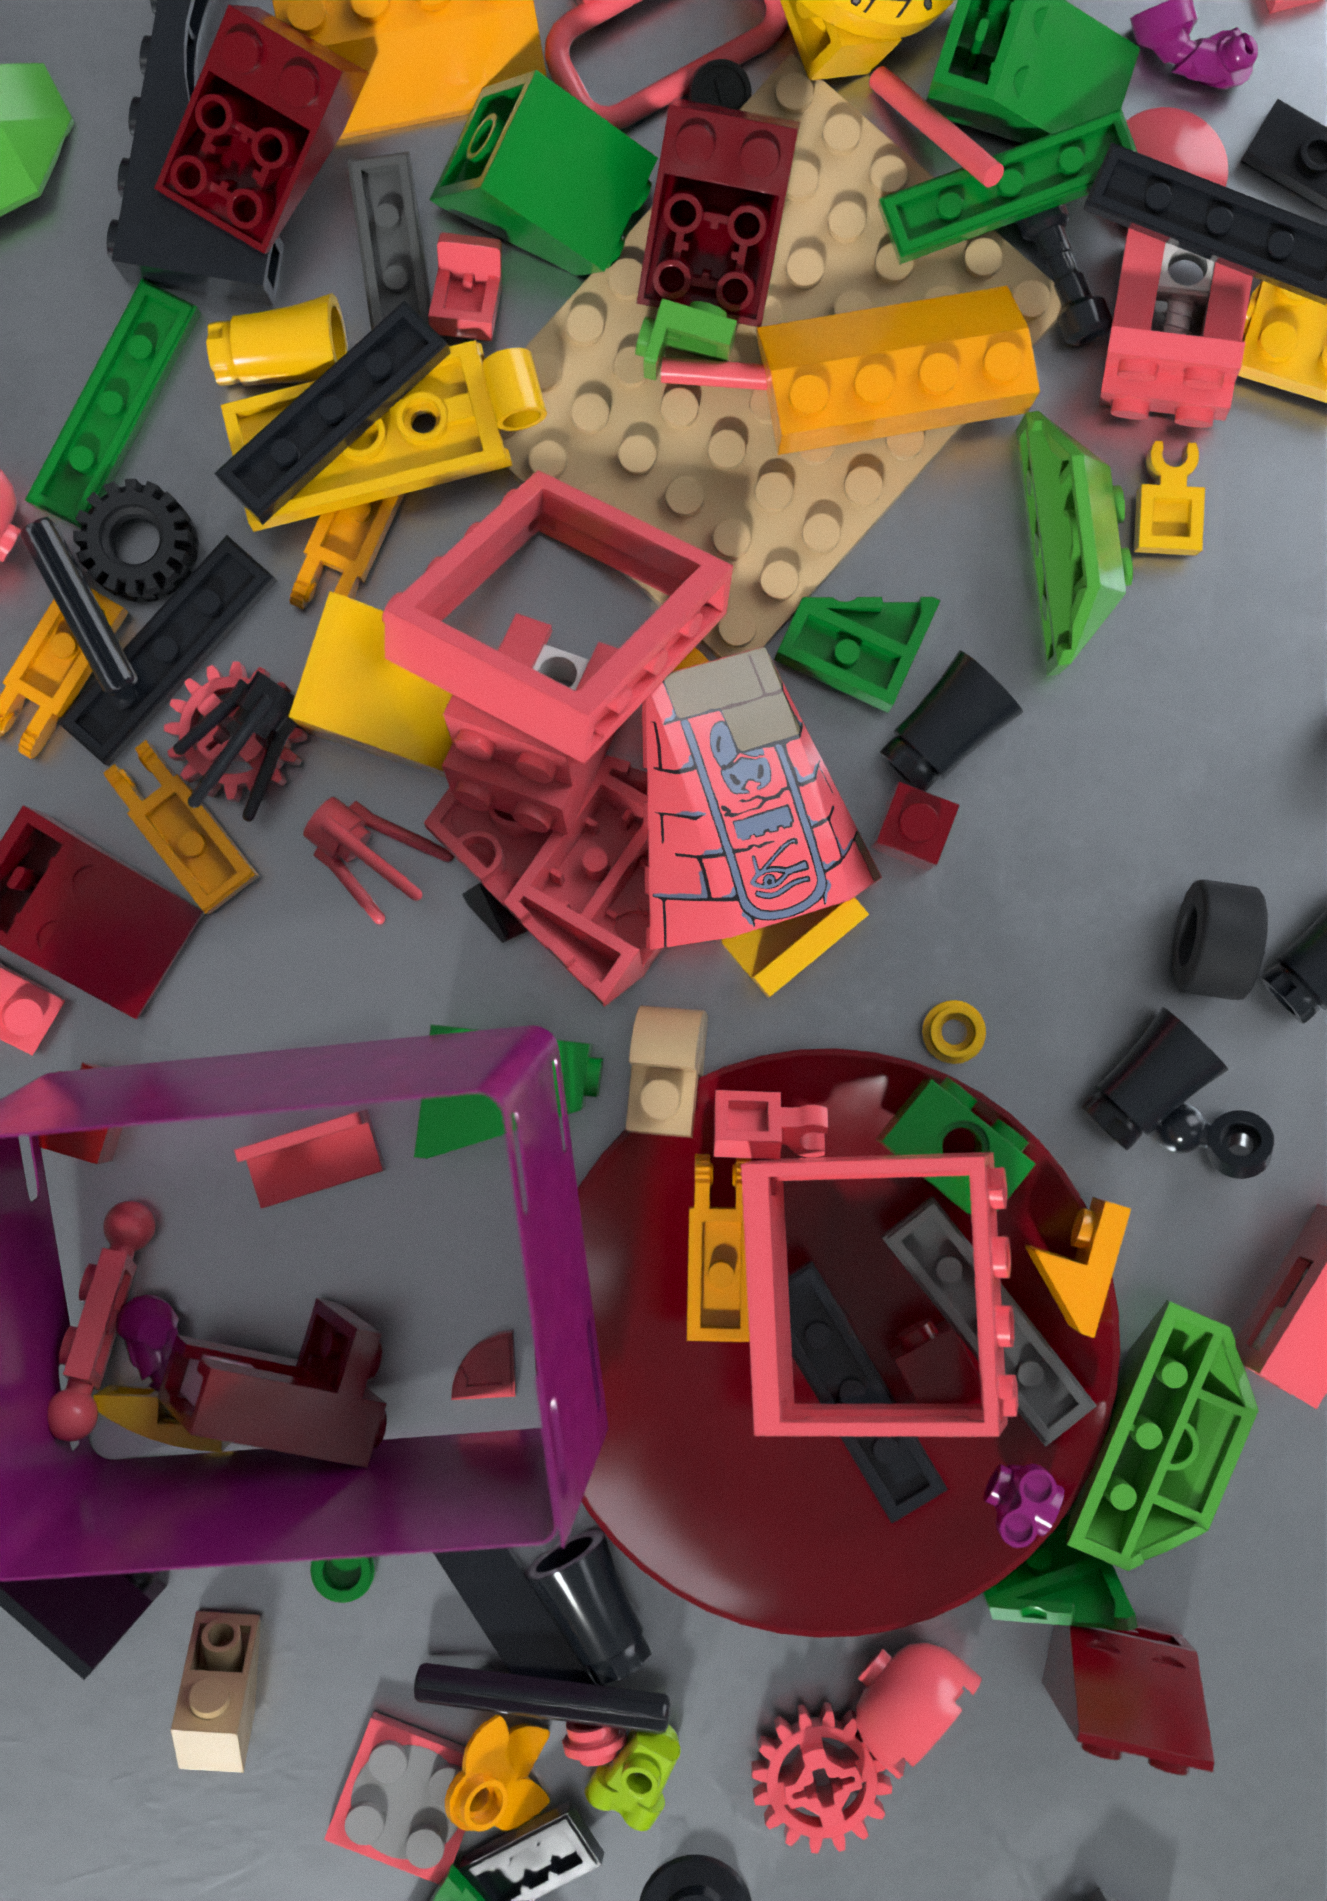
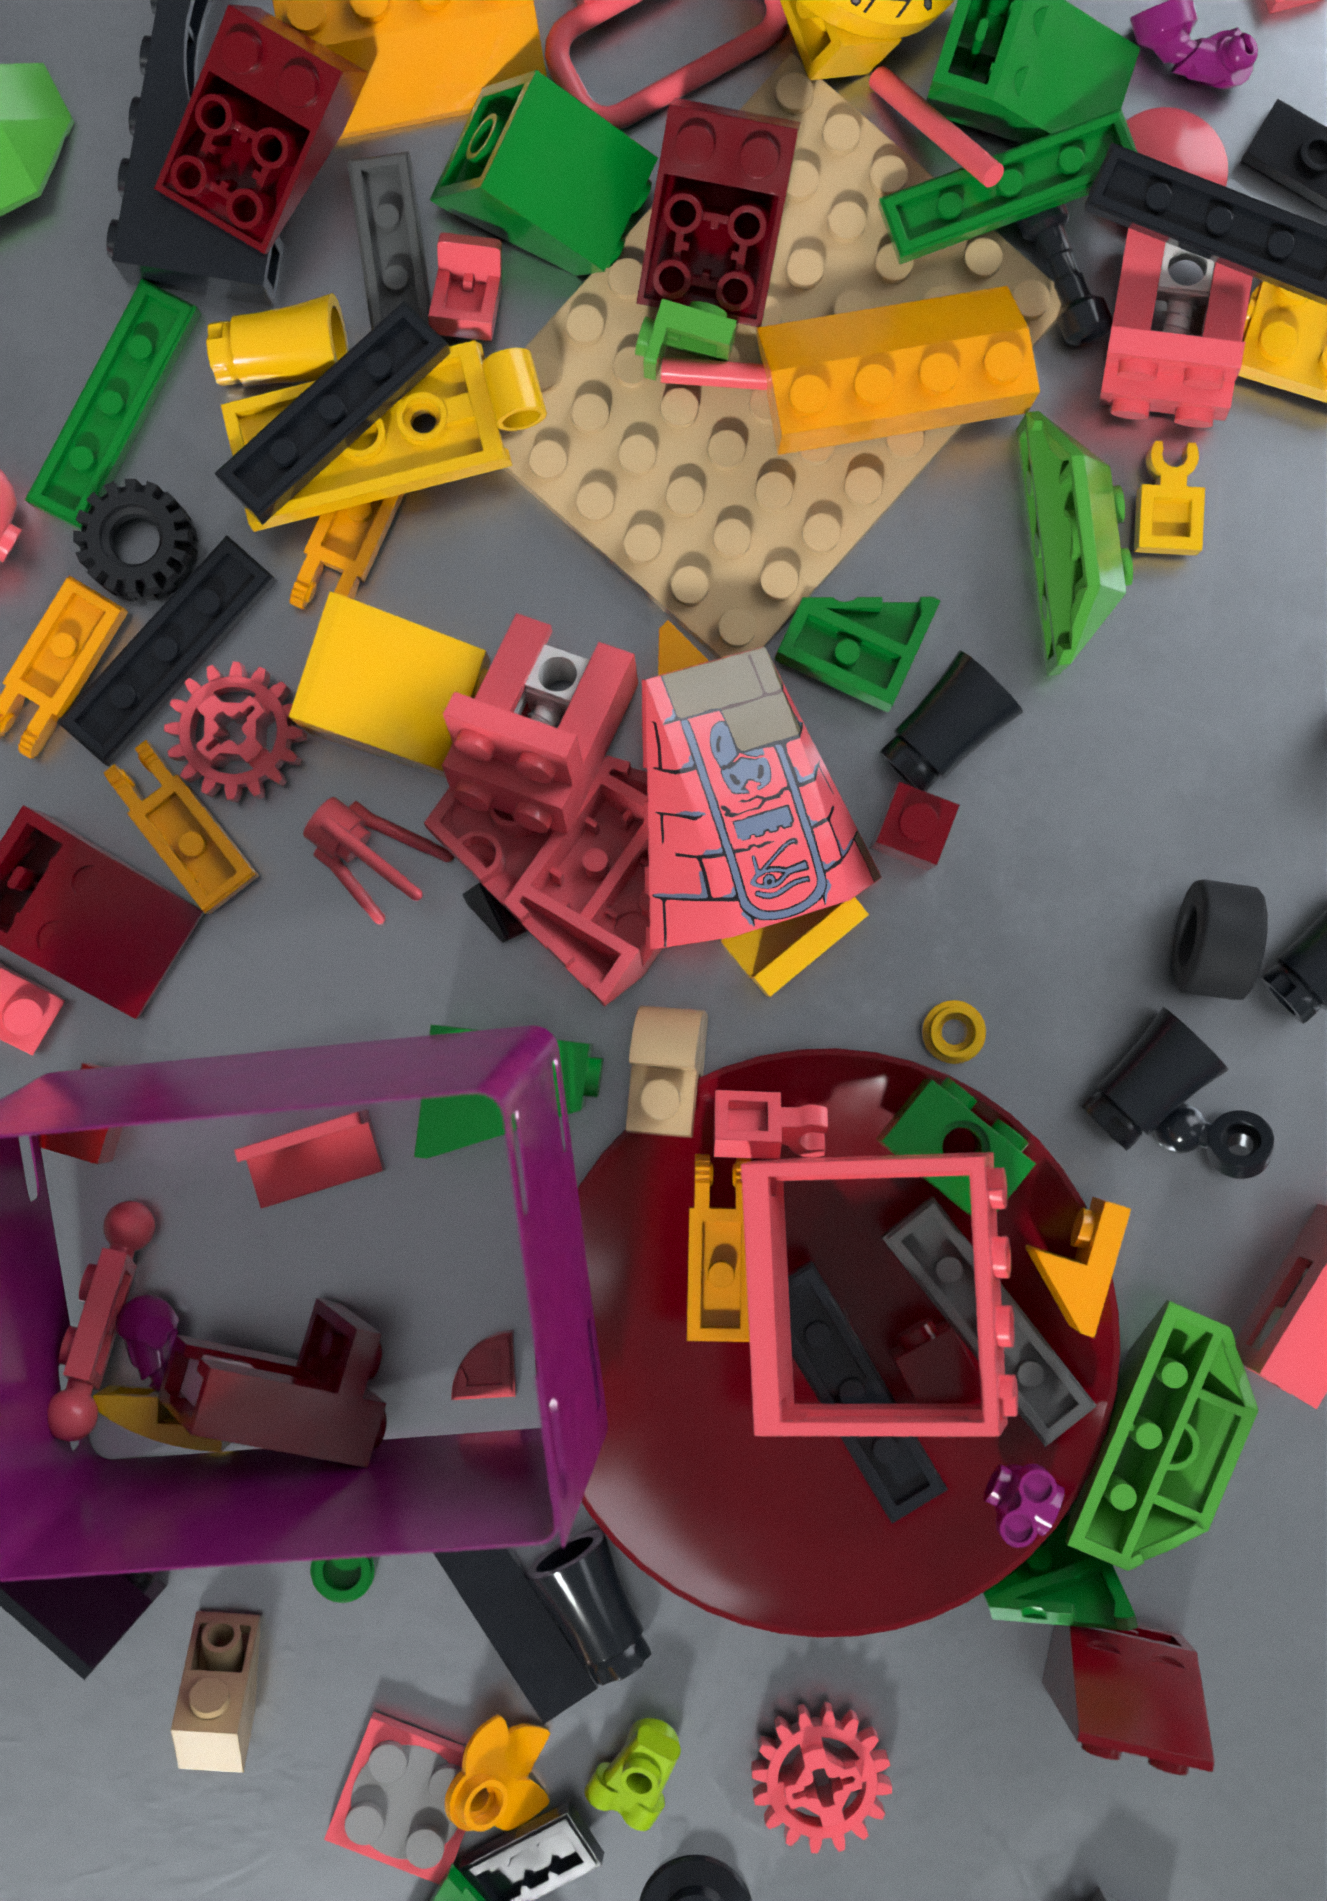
(79, 606): black axle -> none
(262, 709): black plant -> none
(518, 694): coral window -> none
(542, 1698): black axle -> none
(592, 1743): coral plate -> none
(720, 84): black piece -> none
(910, 1702): coral cylinder -> none

